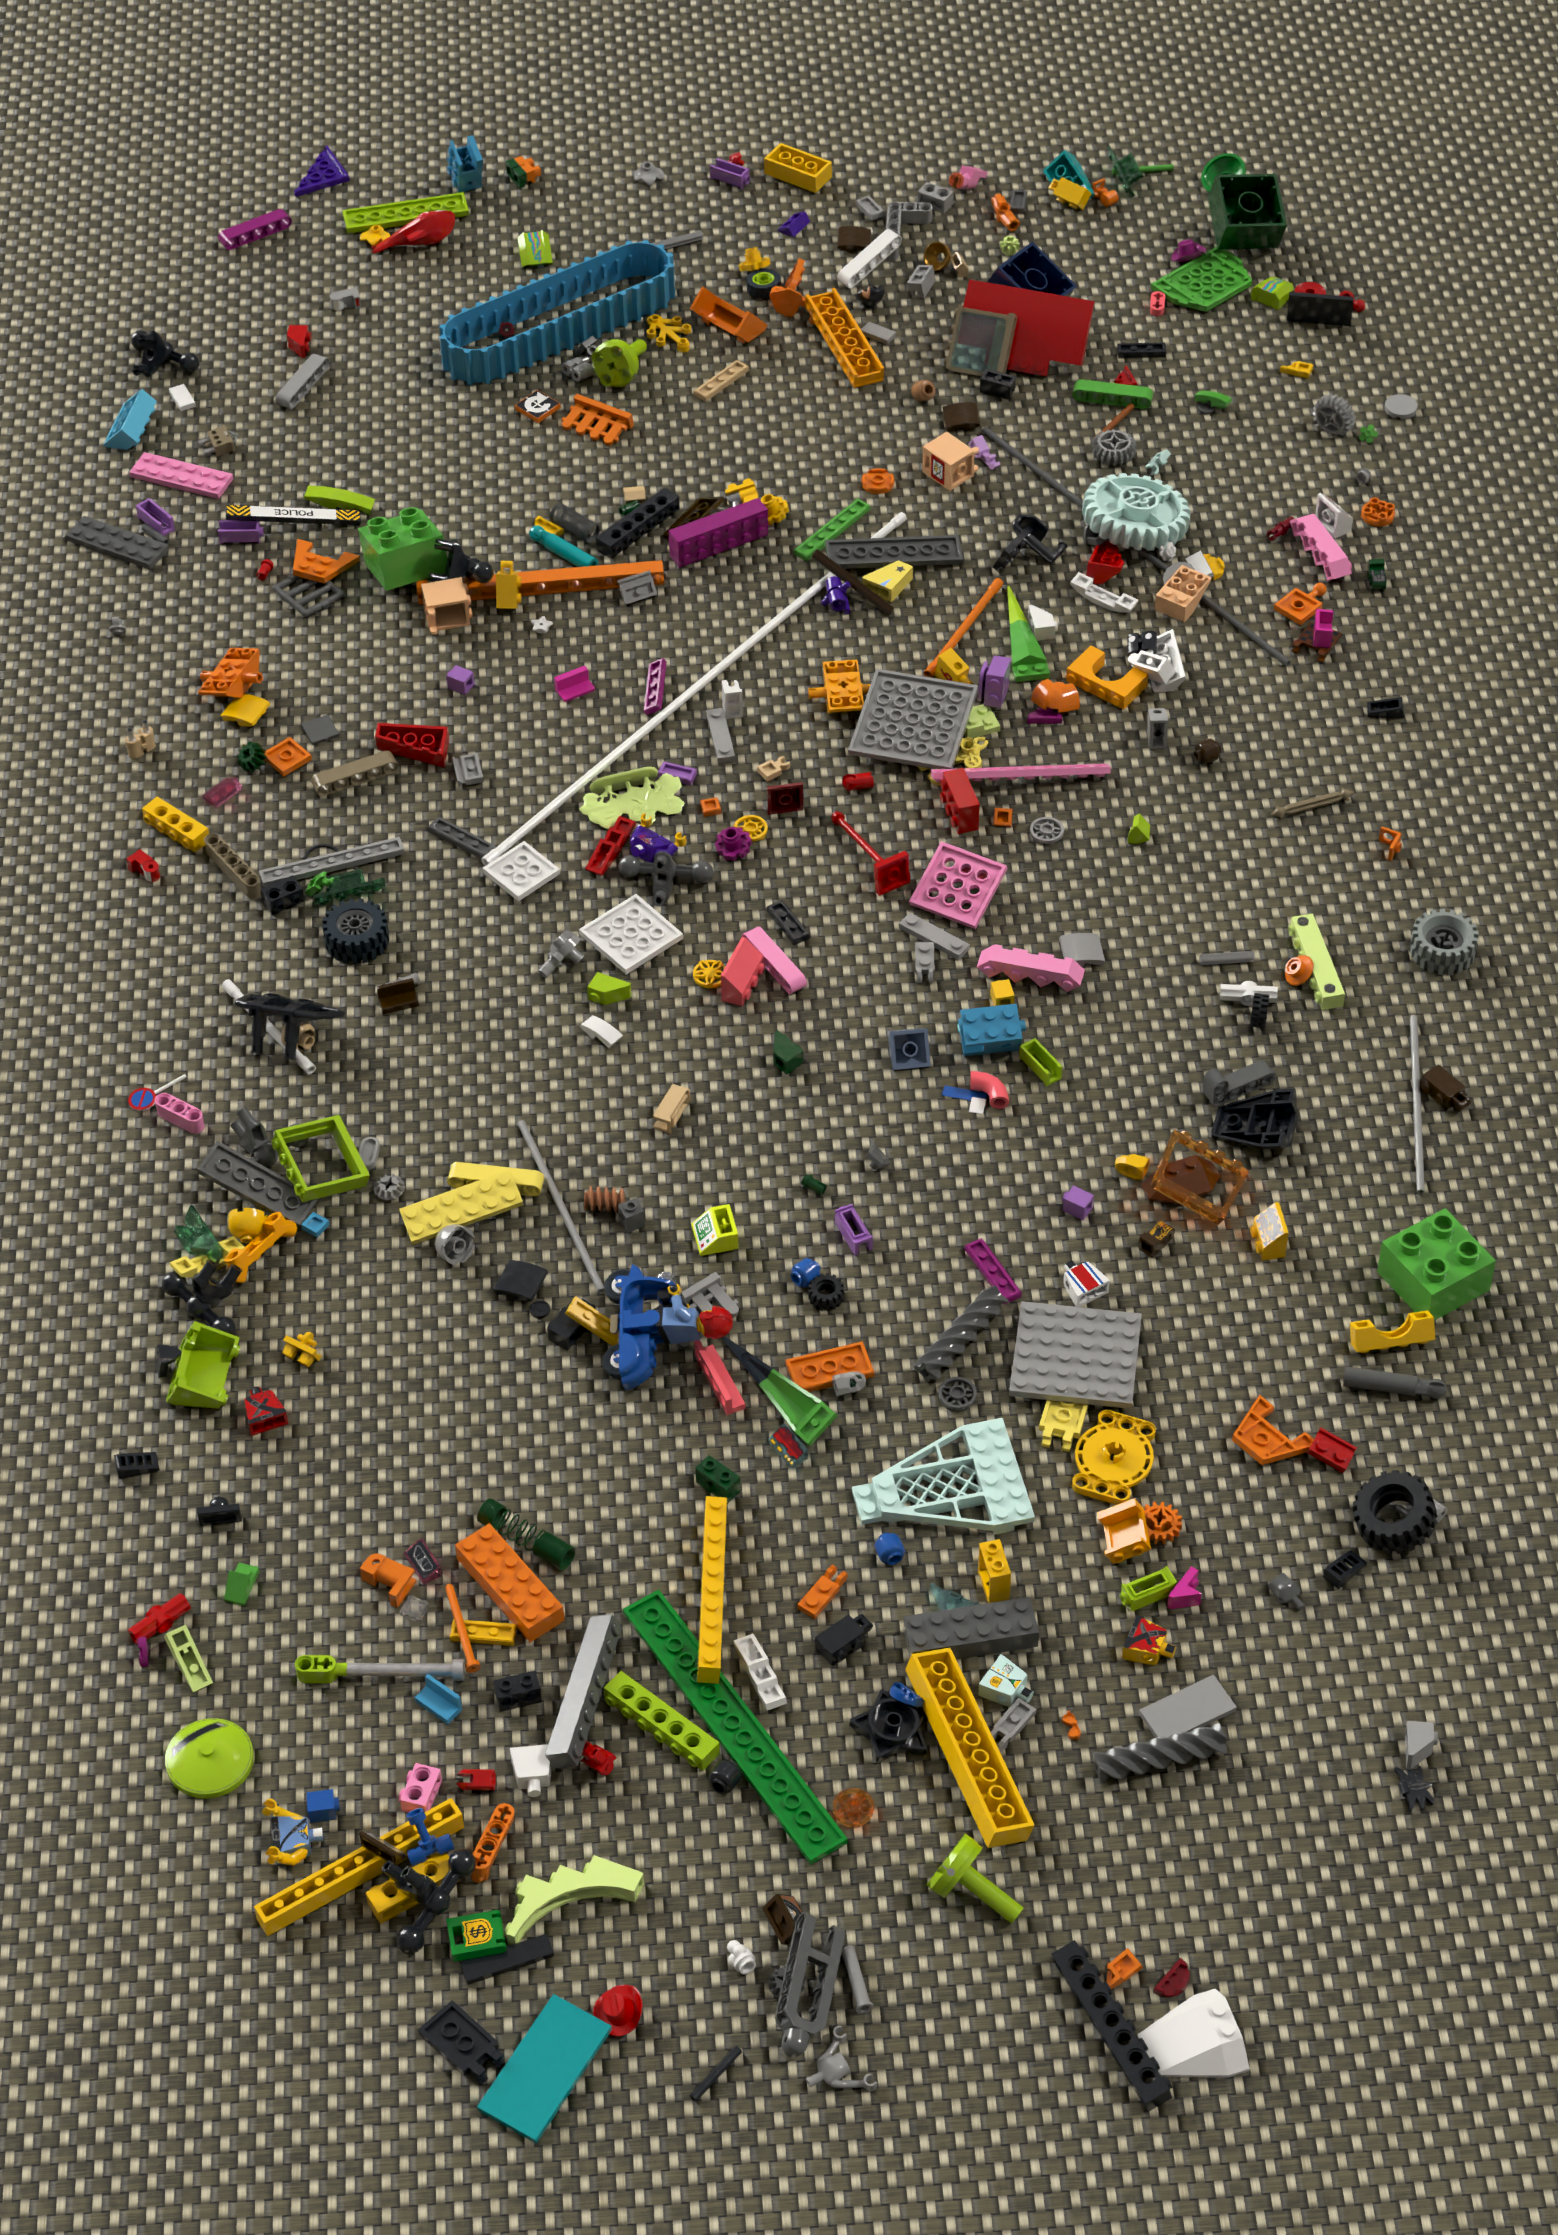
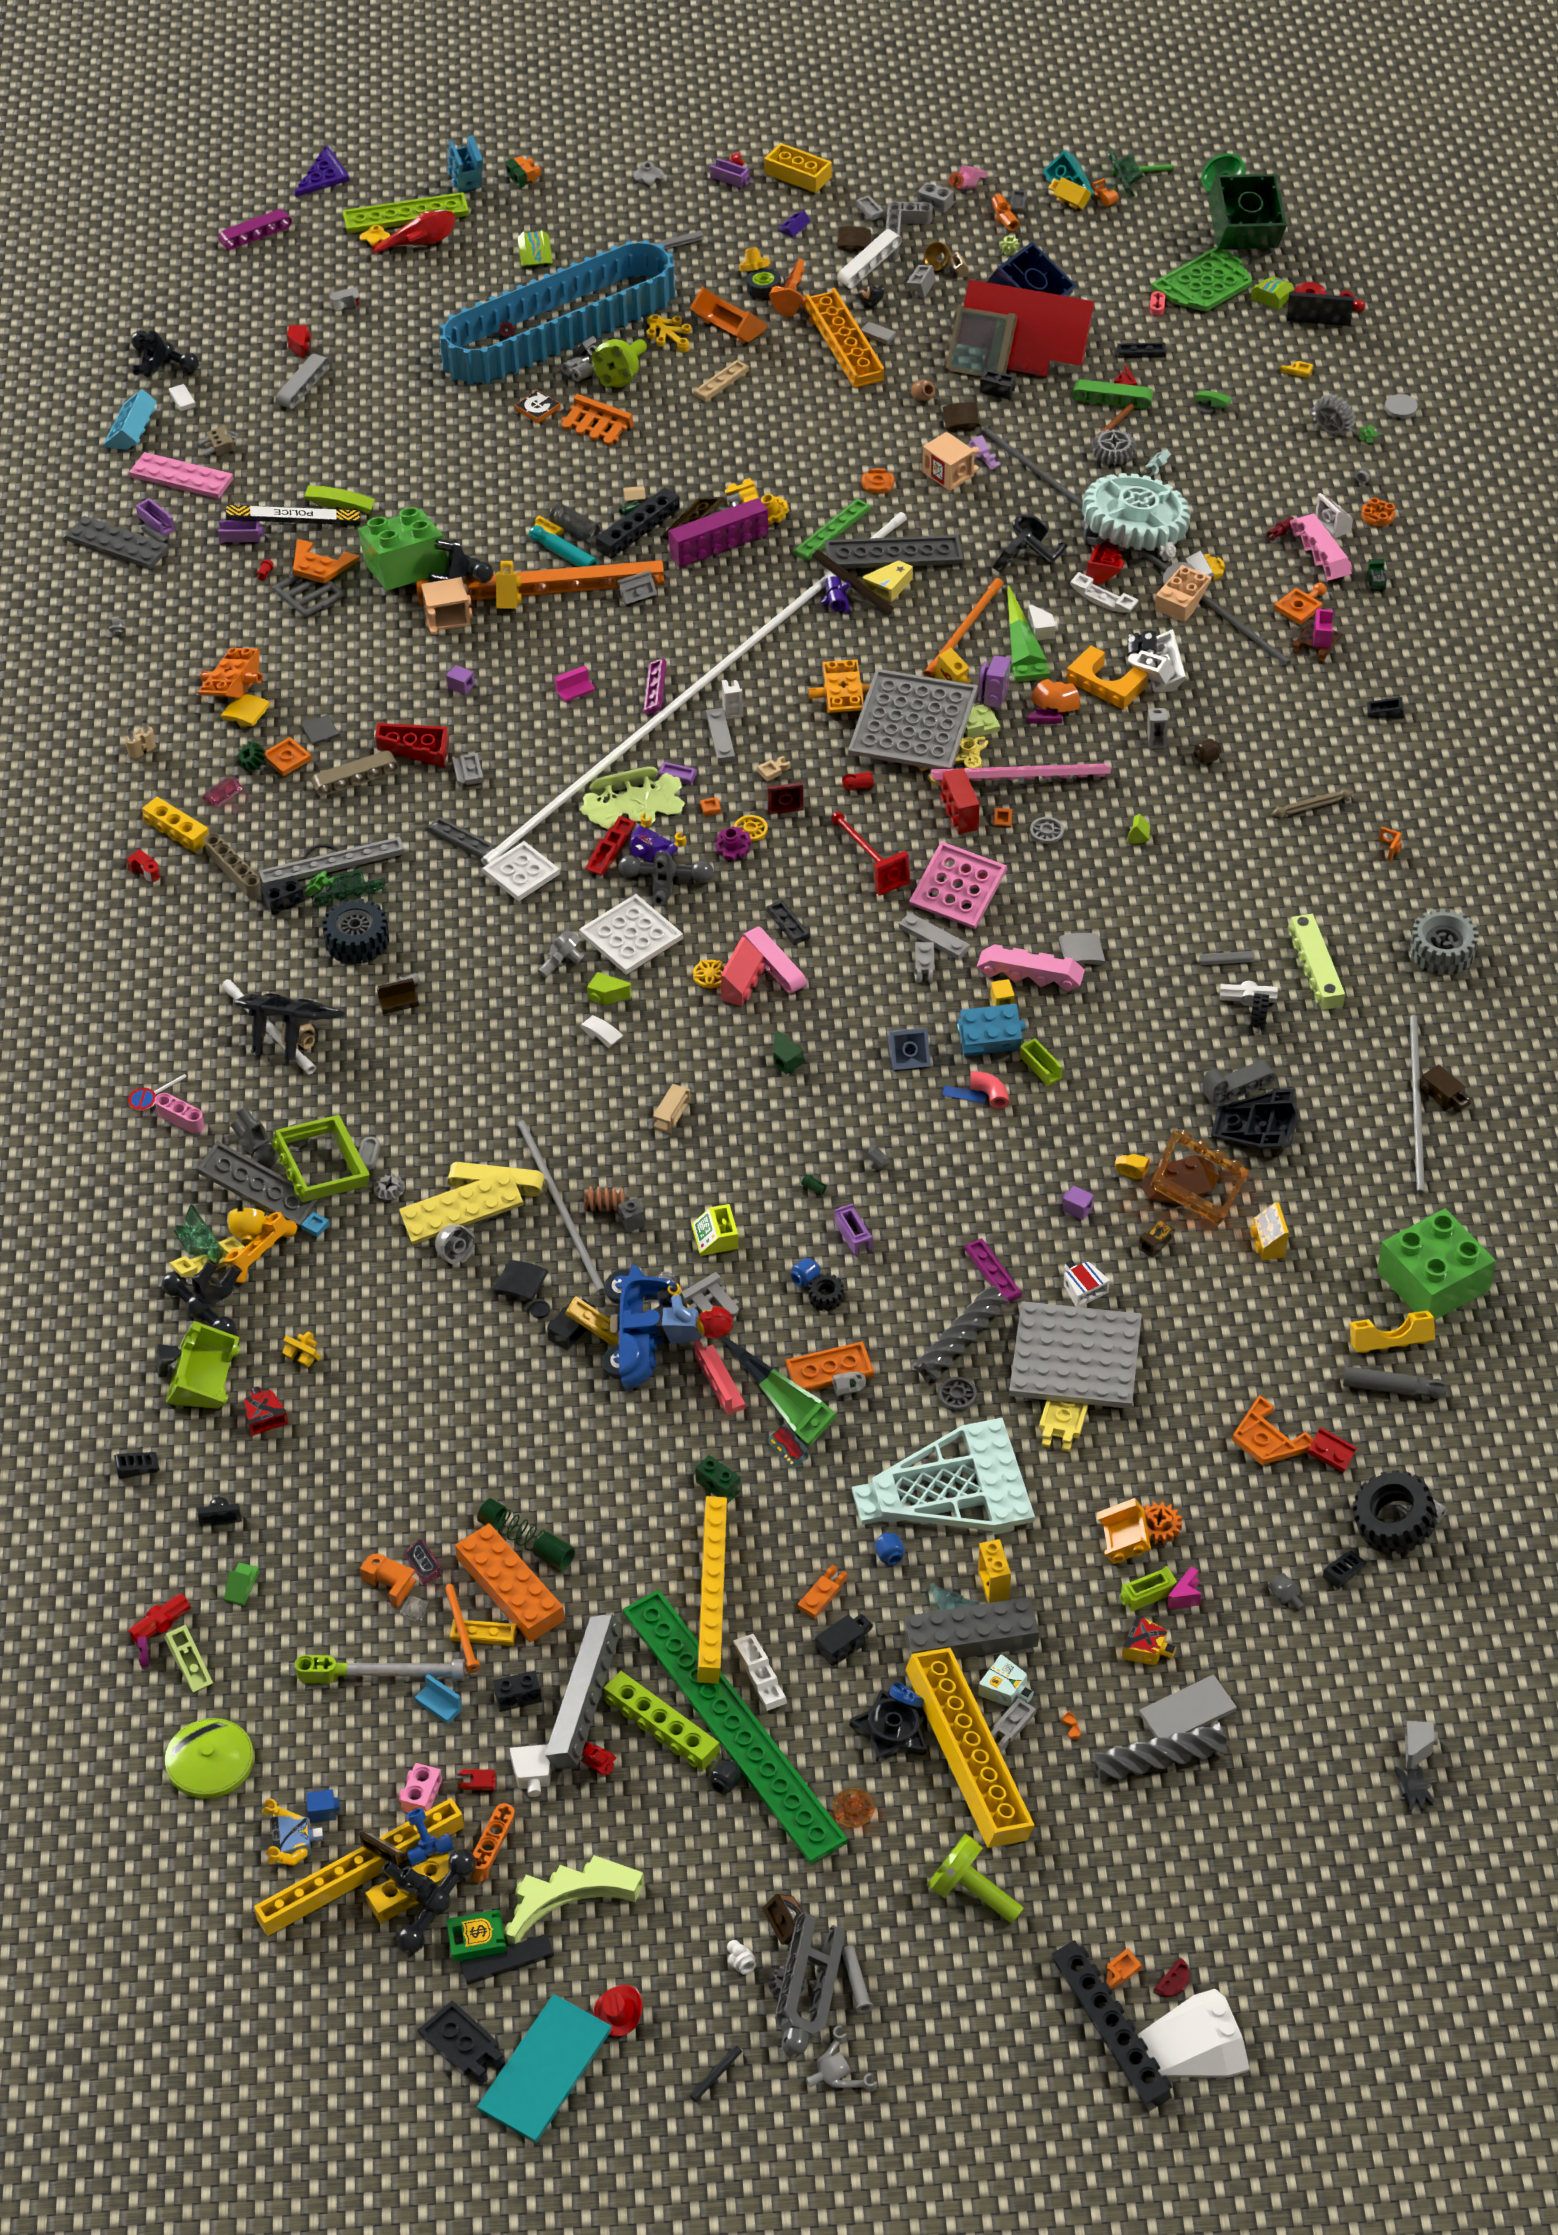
(541, 625): white plate -> none
(977, 1105): white sticker -> none
(1127, 1466): yellow piece -> none
(1187, 251): magenta hat -> none
(1298, 970): orange piece -> none

